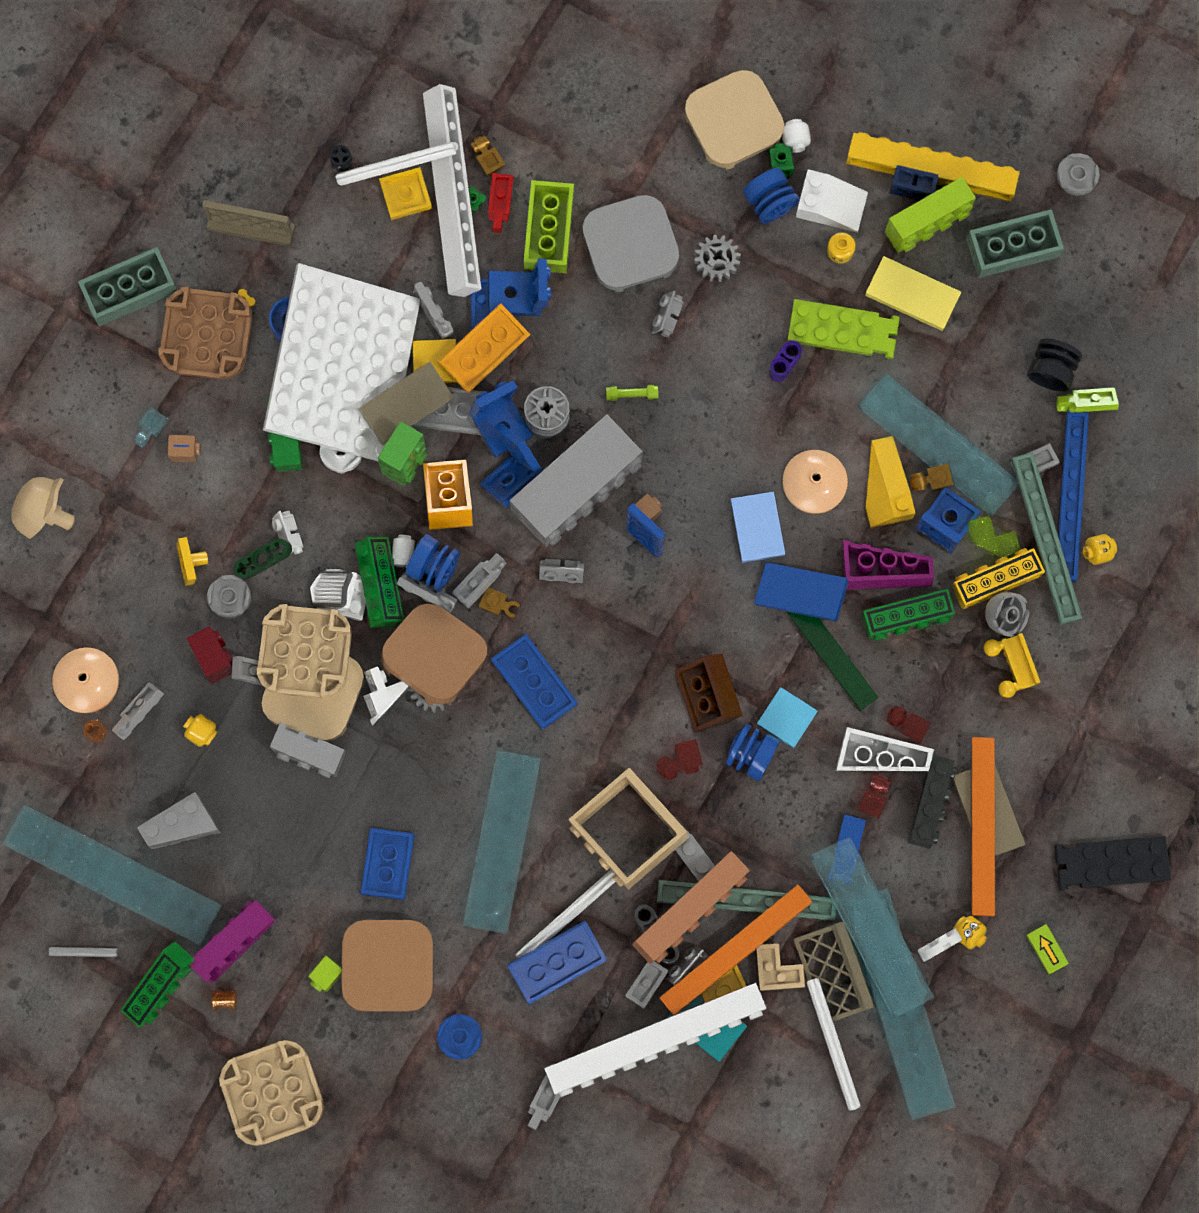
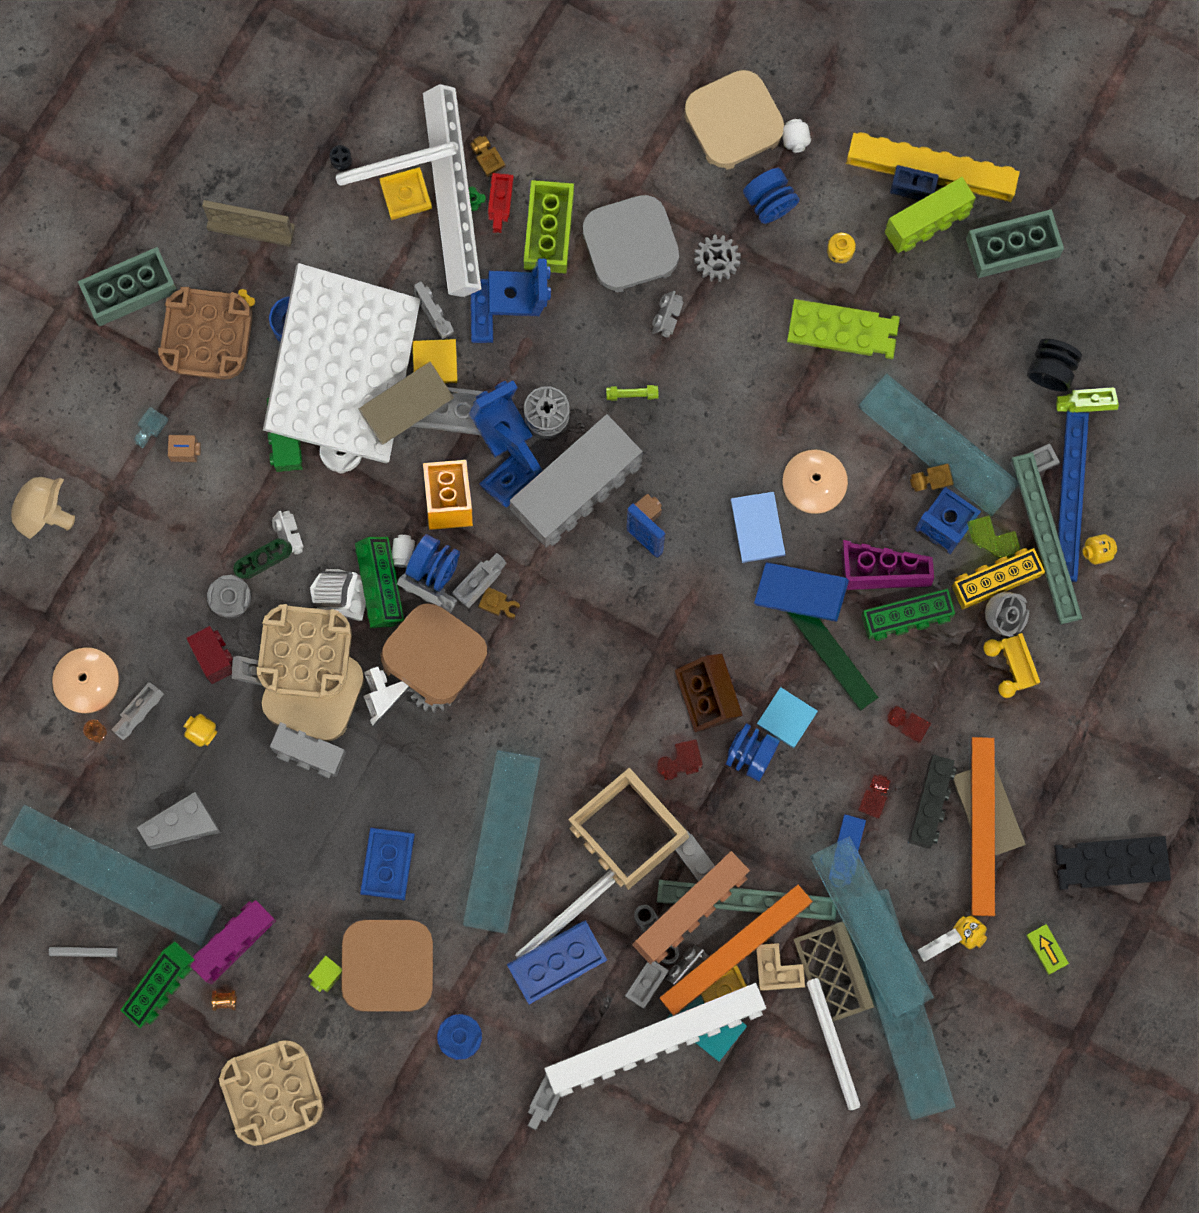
(189, 561): yellow tile -> none
(403, 454): bright green brick -> none
(484, 348): light orange tile -> none
(534, 681): blue tile -> none
(552, 571): light grey hinge -> none
(784, 360): dark purple beam -> none
(785, 165): green brick -> none
(831, 201): white slope -> none
(878, 753): white wedge -> none
(887, 487): yellow wedge -> none
(913, 293): light yellow piece -> none
(1077, 174): light grey tile -> none

